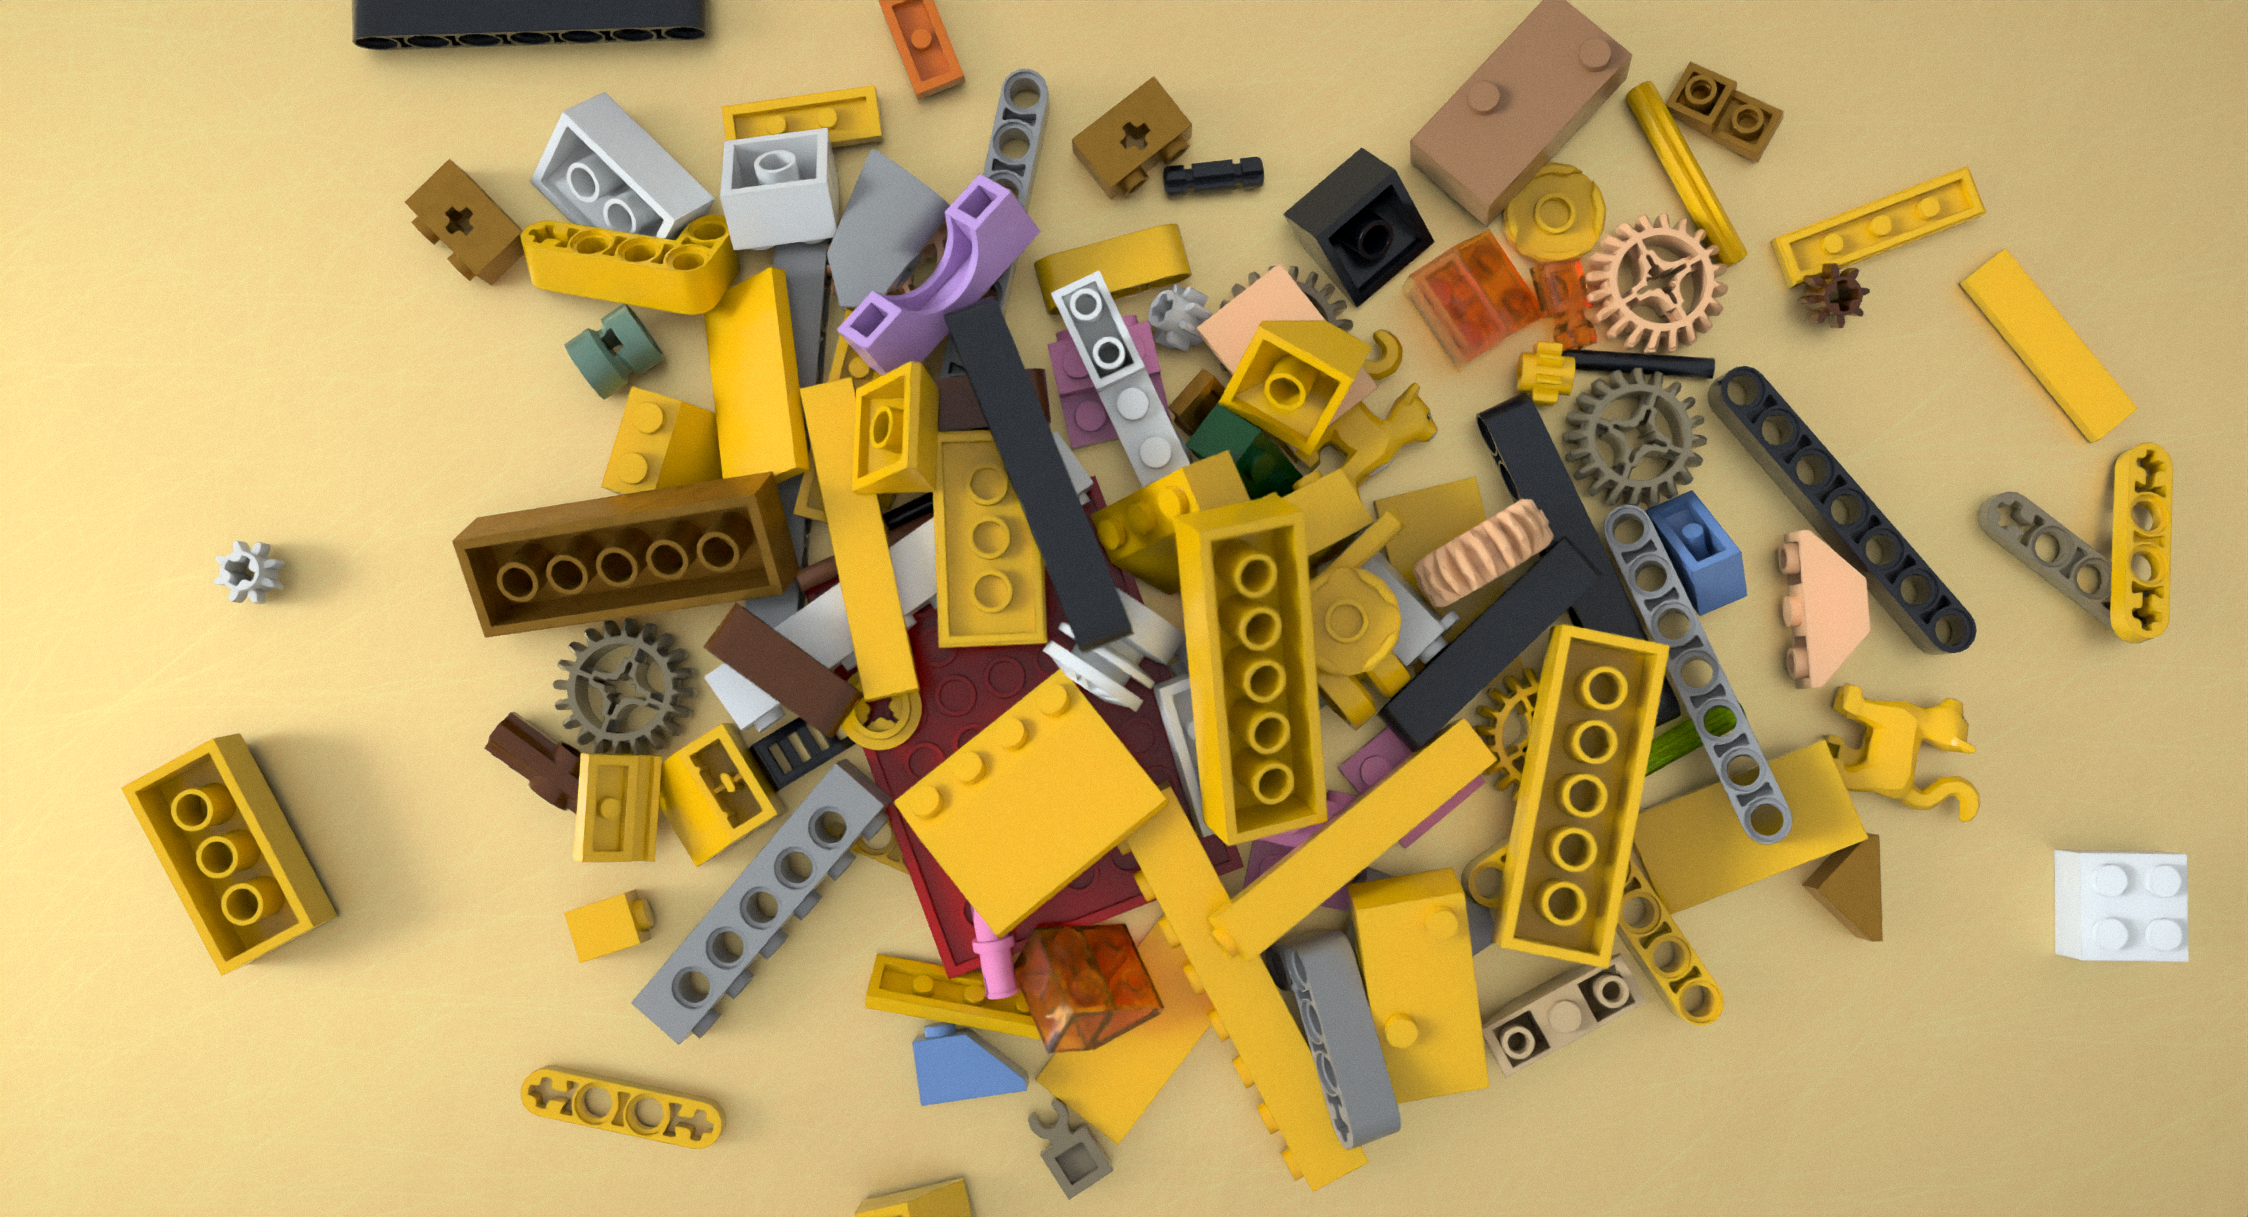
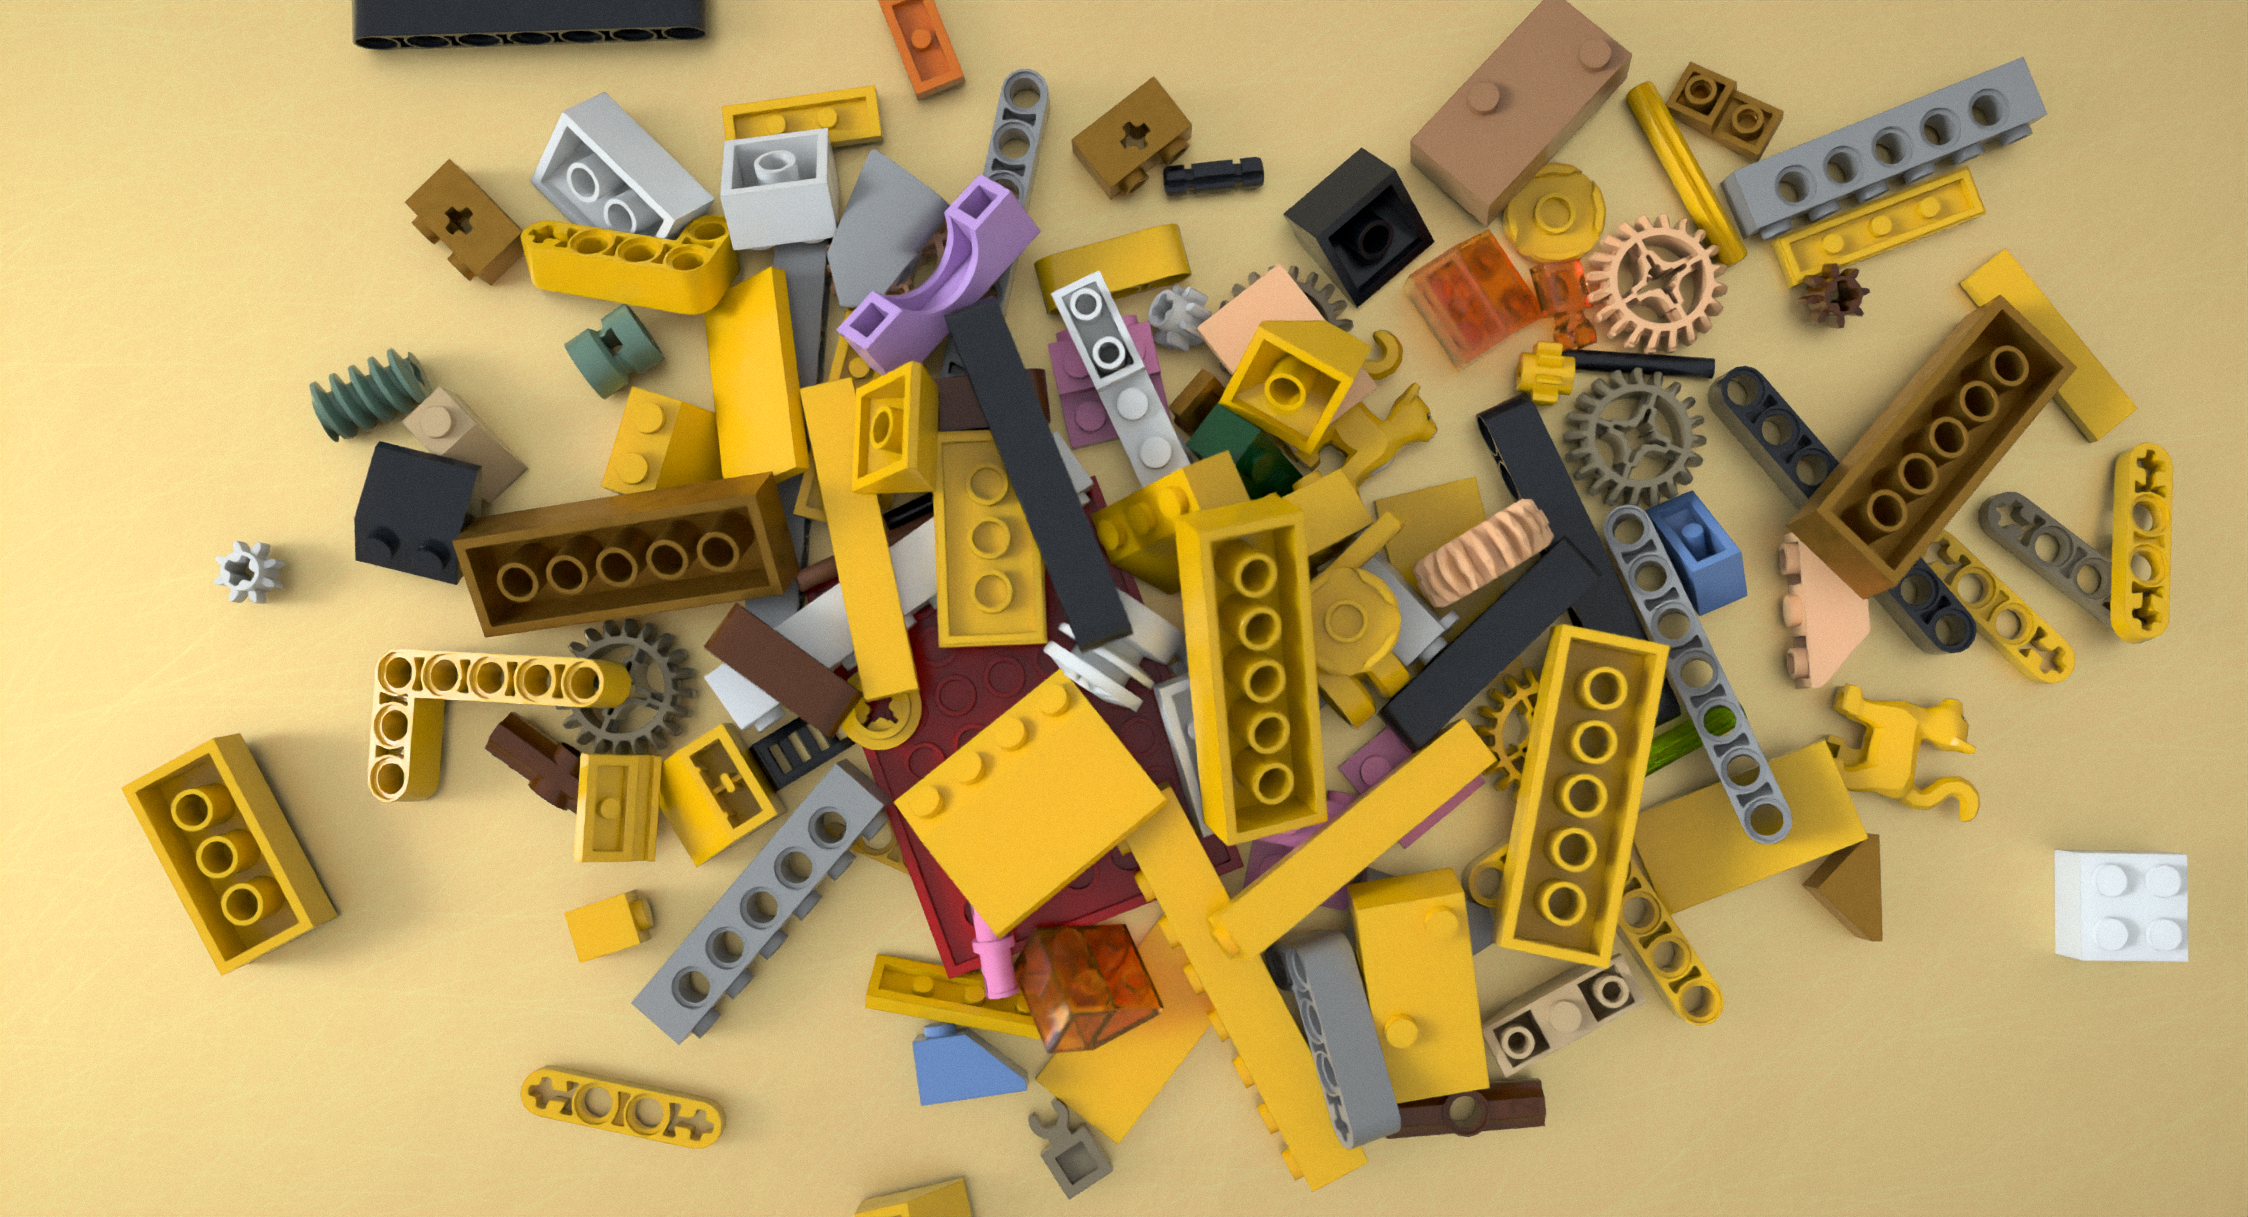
(370, 395): none -> sand green piece
(415, 510): none -> black slope
(423, 697): none -> yellow beam
(455, 431): none -> tan slope
(1500, 1107): none -> reddish brown piece
(1931, 448): none -> pearl gold brick
(1996, 599): none -> yellow beam
(2003, 93): none -> light grey brick

